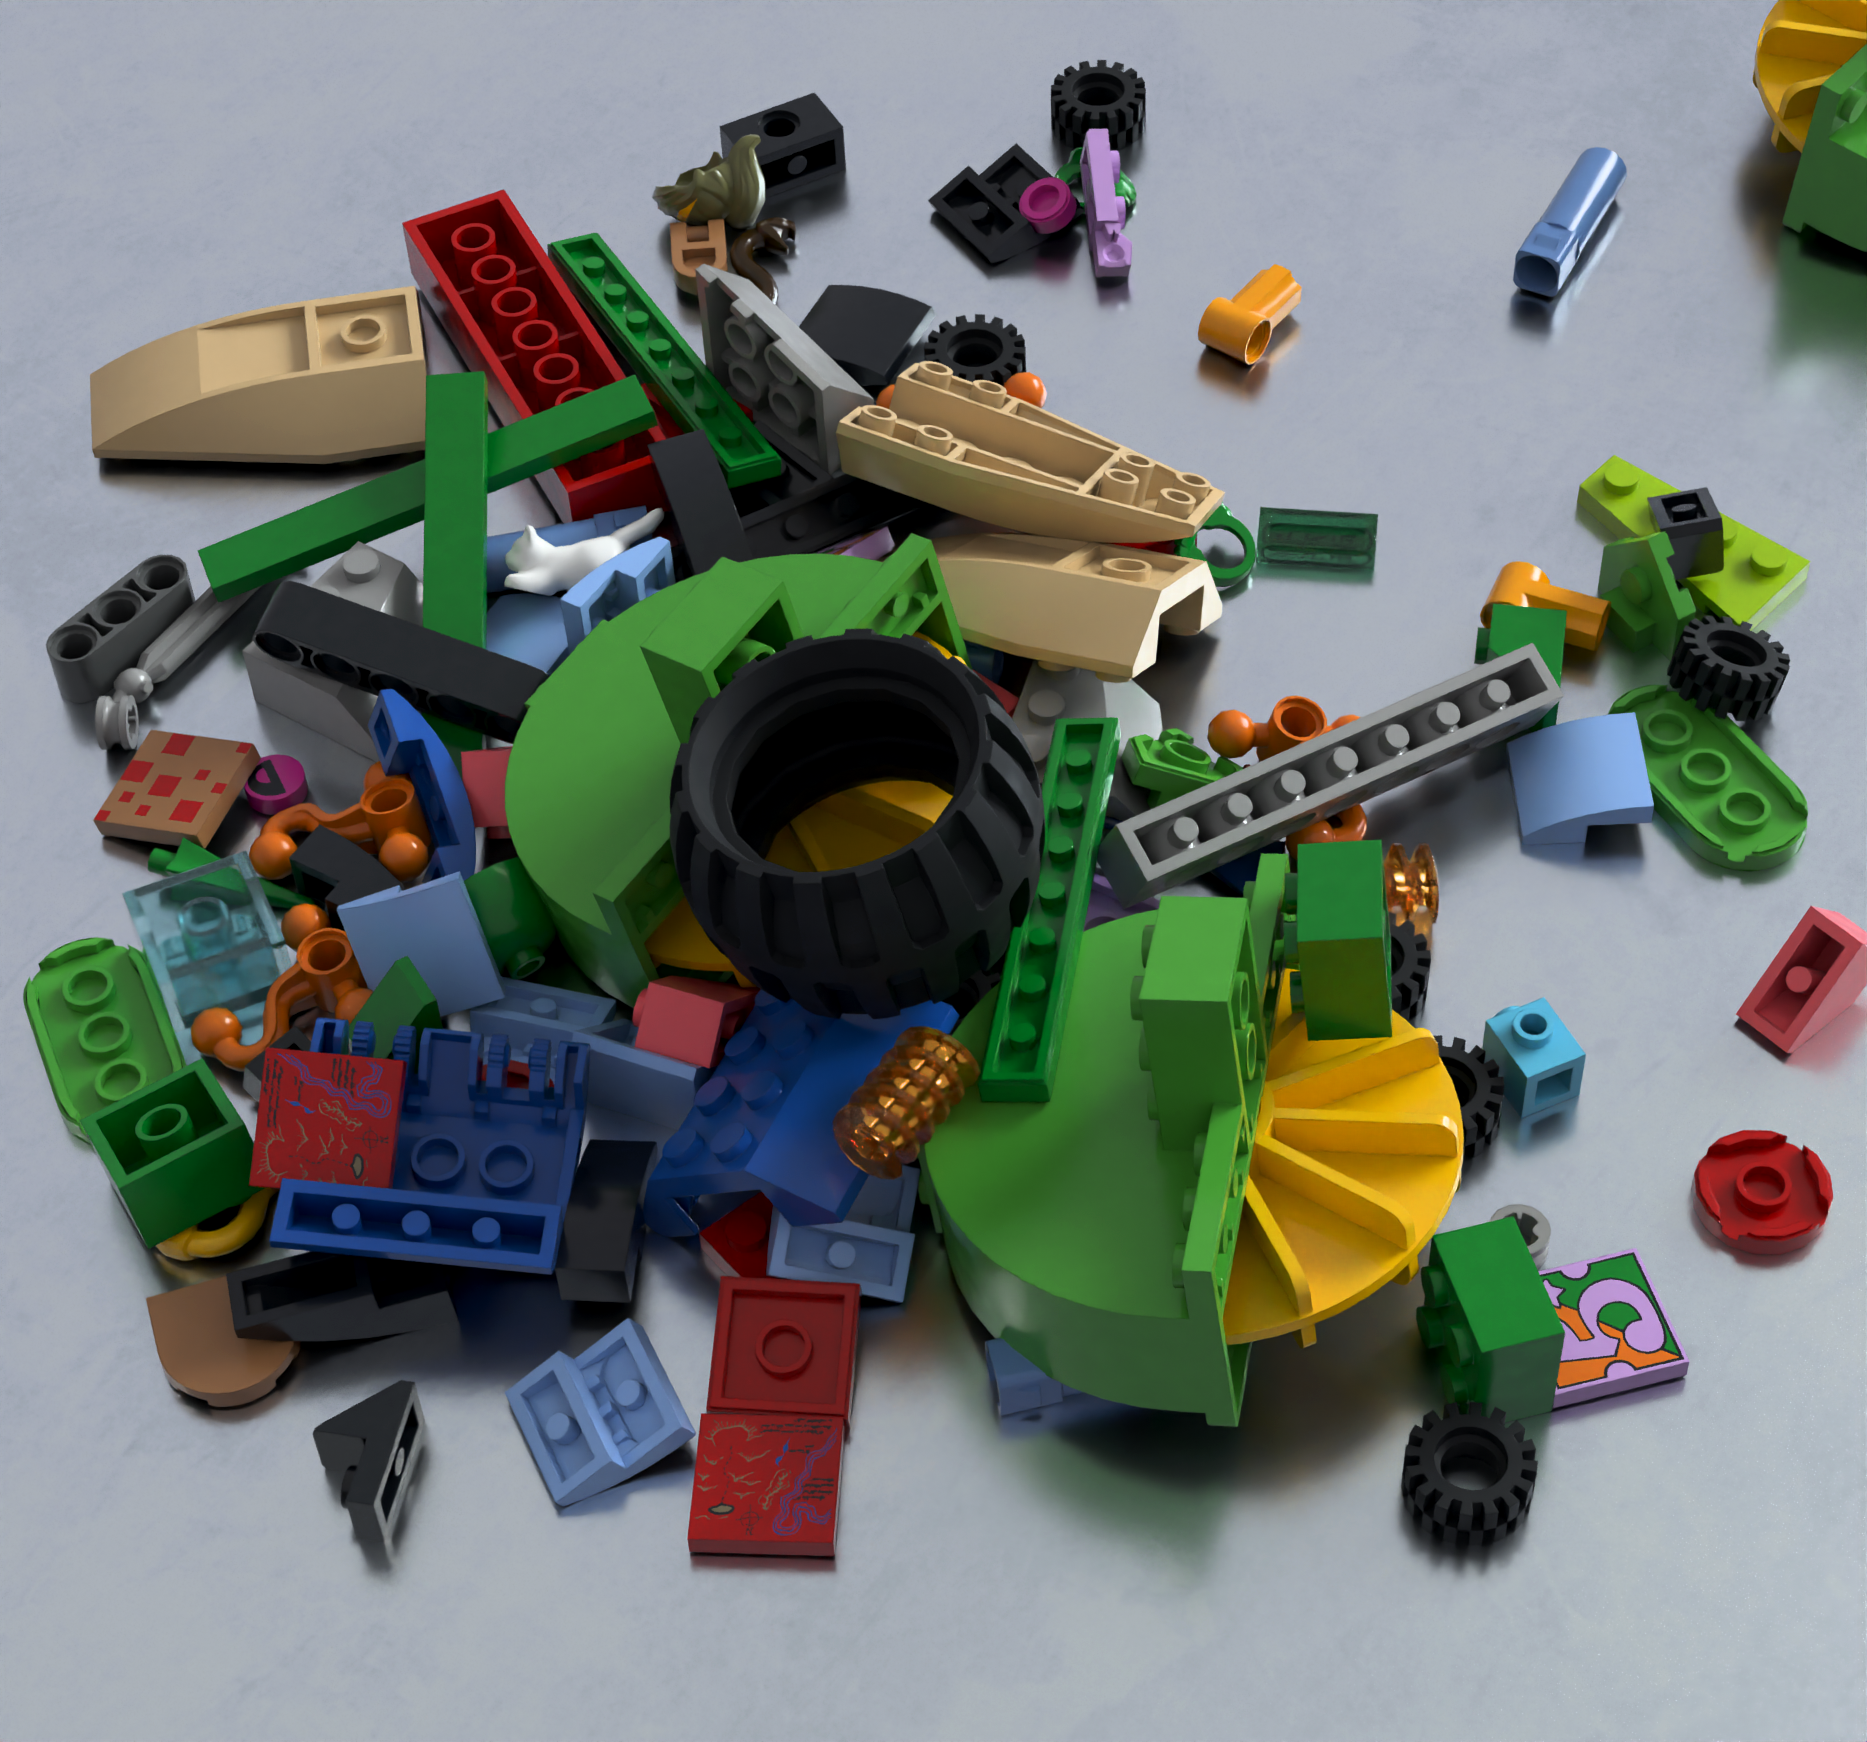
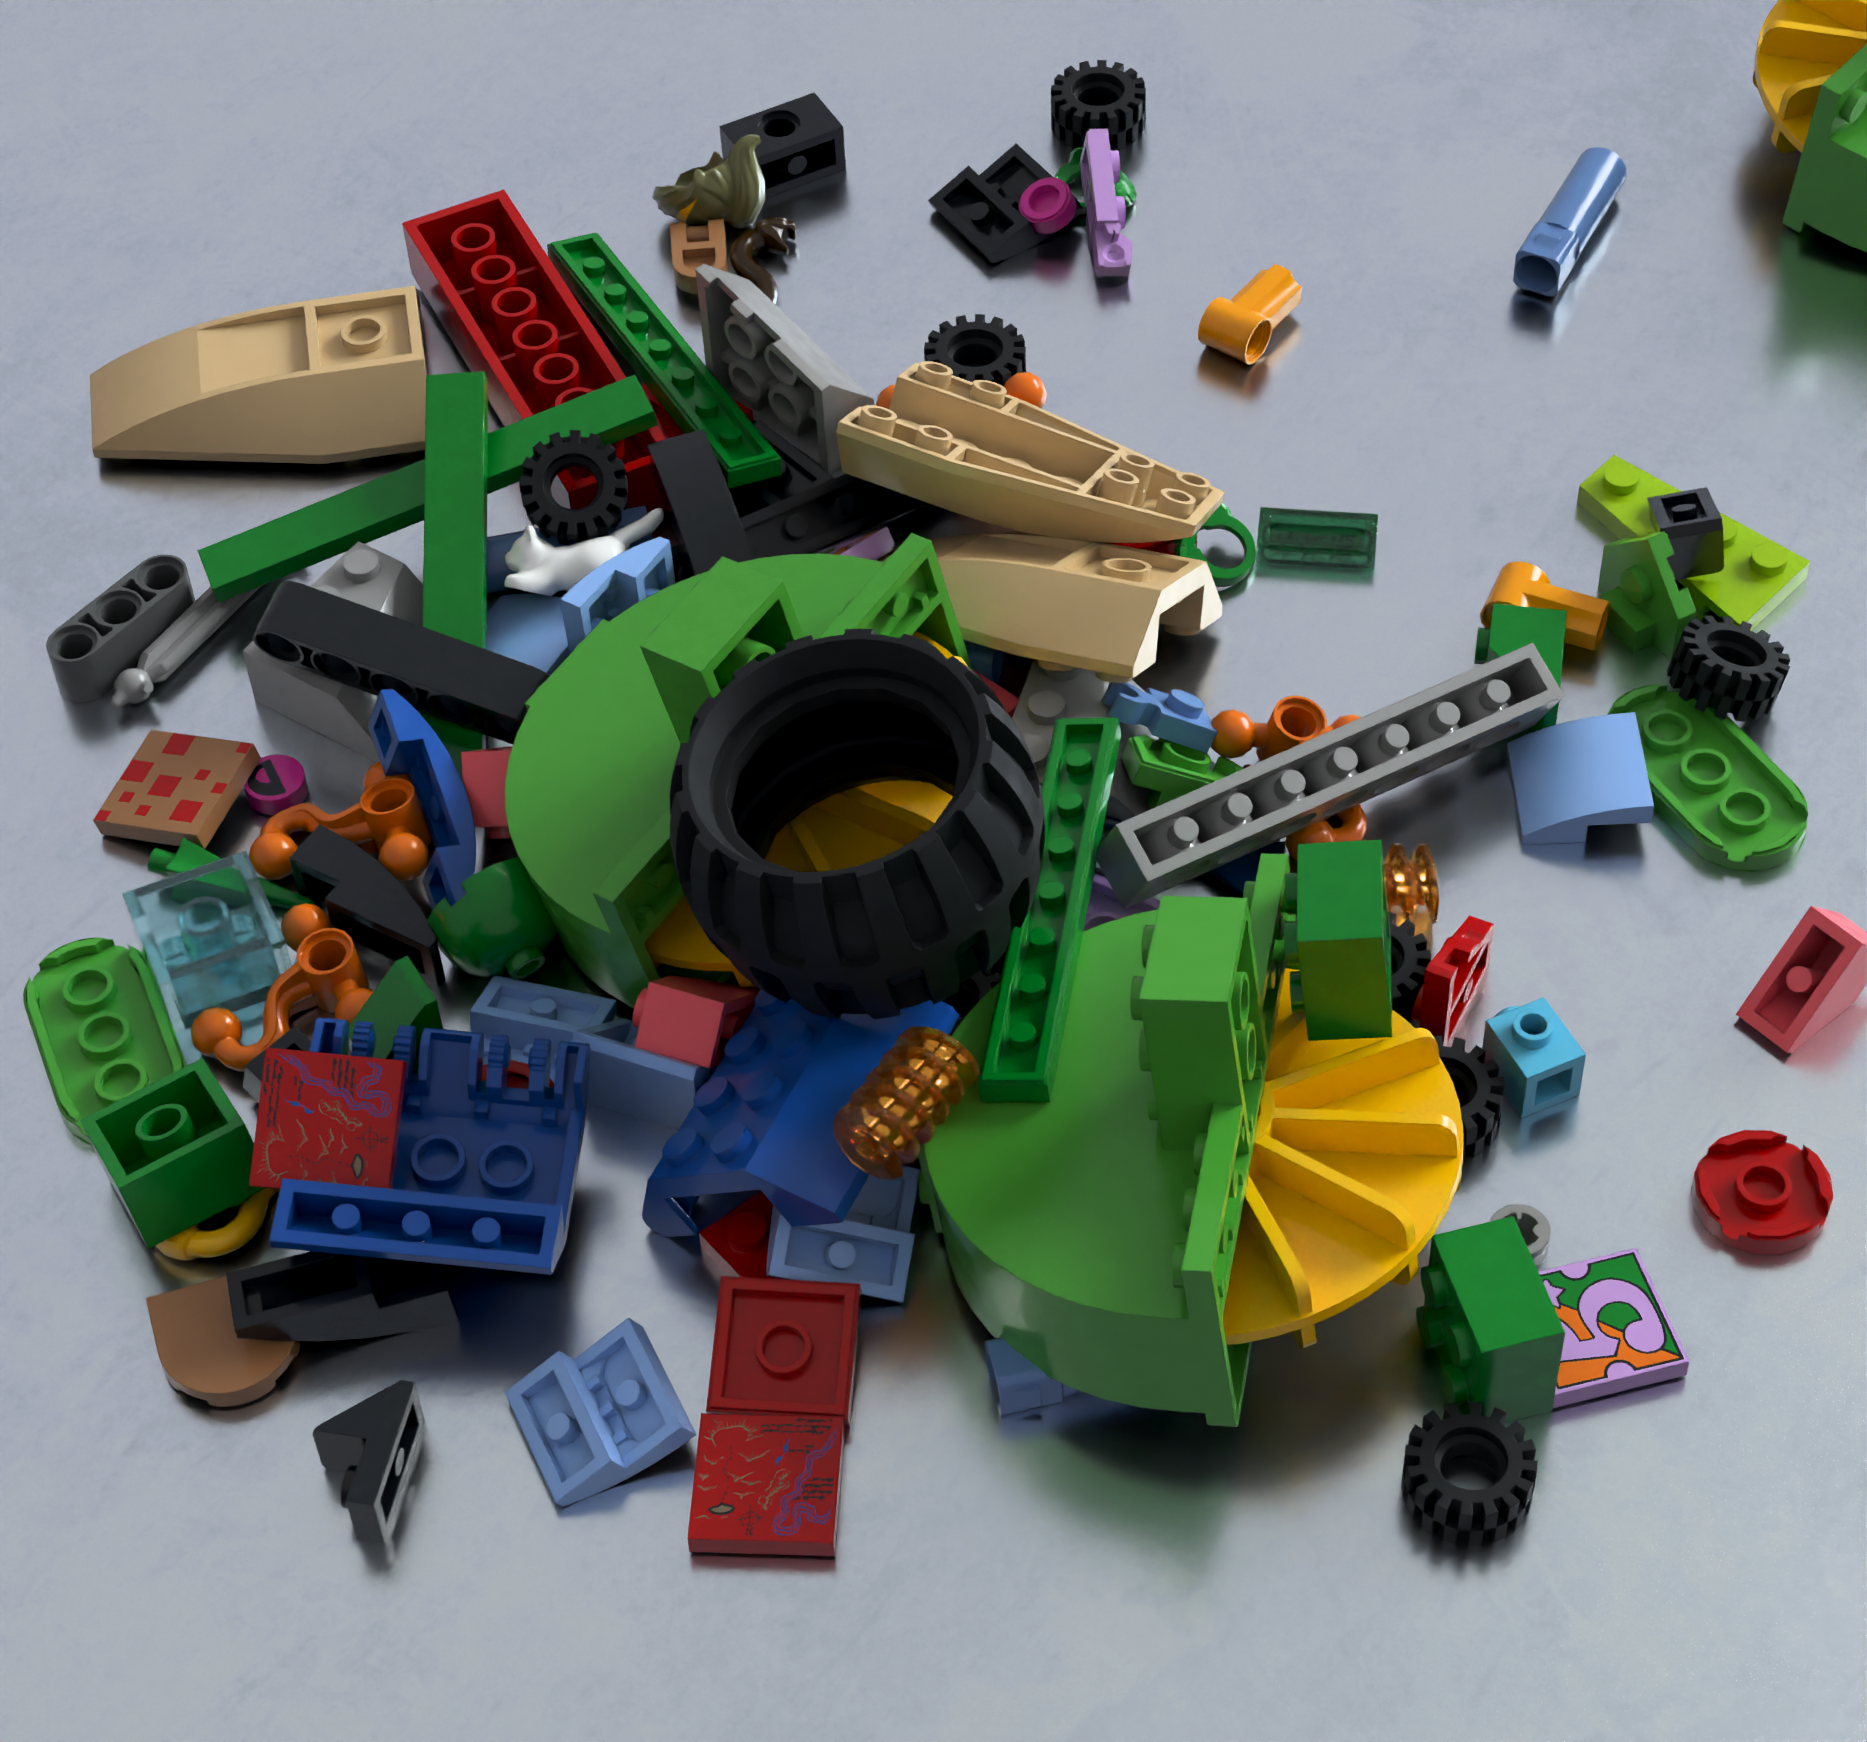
(116, 722): light grey bush -> none
(436, 931): light blue slope -> none
(567, 453): none -> black tyre
(605, 1221): black slope -> none
(867, 330): black slope -> none
(1169, 716): none -> medium blue plate
(1453, 978): none -> red wing

